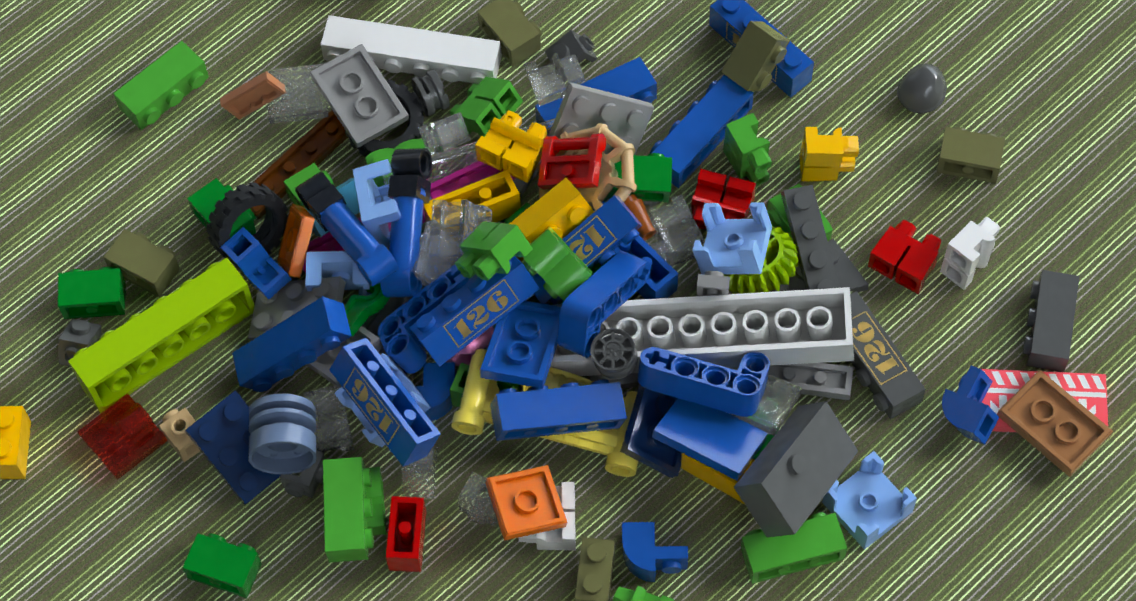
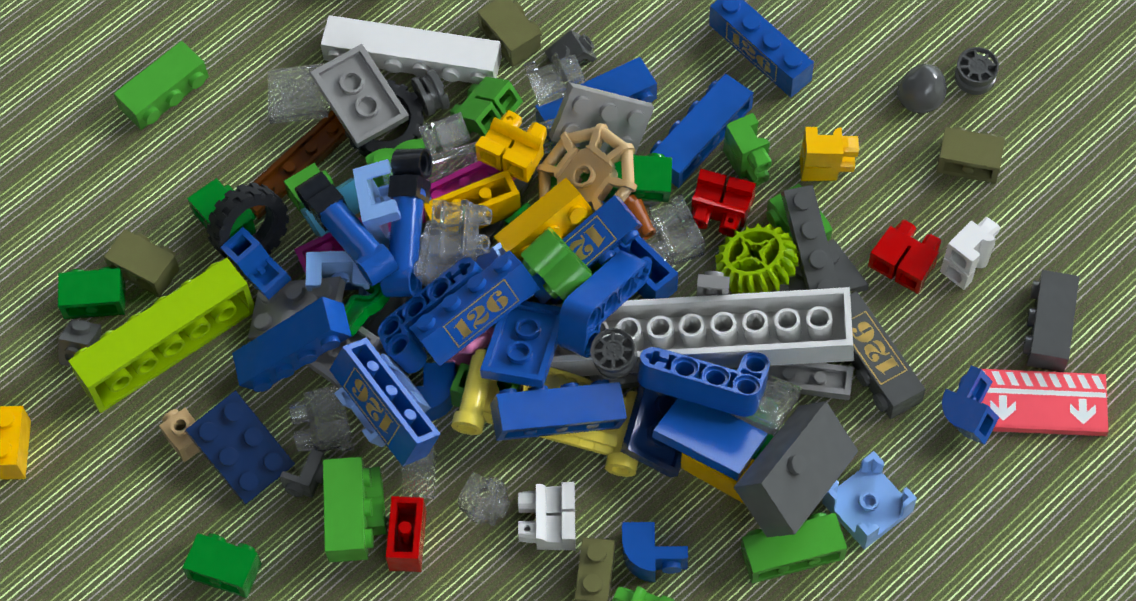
(122, 436): clear red plate -> none
(252, 95): nougat plate -> none
(282, 434): sand blue wheel -> none
(295, 240): orange tile -> none
(490, 249): bright green hips -> none
(526, 502): orange tile -> none
(580, 170): red plate -> none
(733, 244): light blue panel -> none
(756, 56): olive brick -> none
(976, 72): none -> dark grey wheel
(1055, 423): medium nougat tile -> none

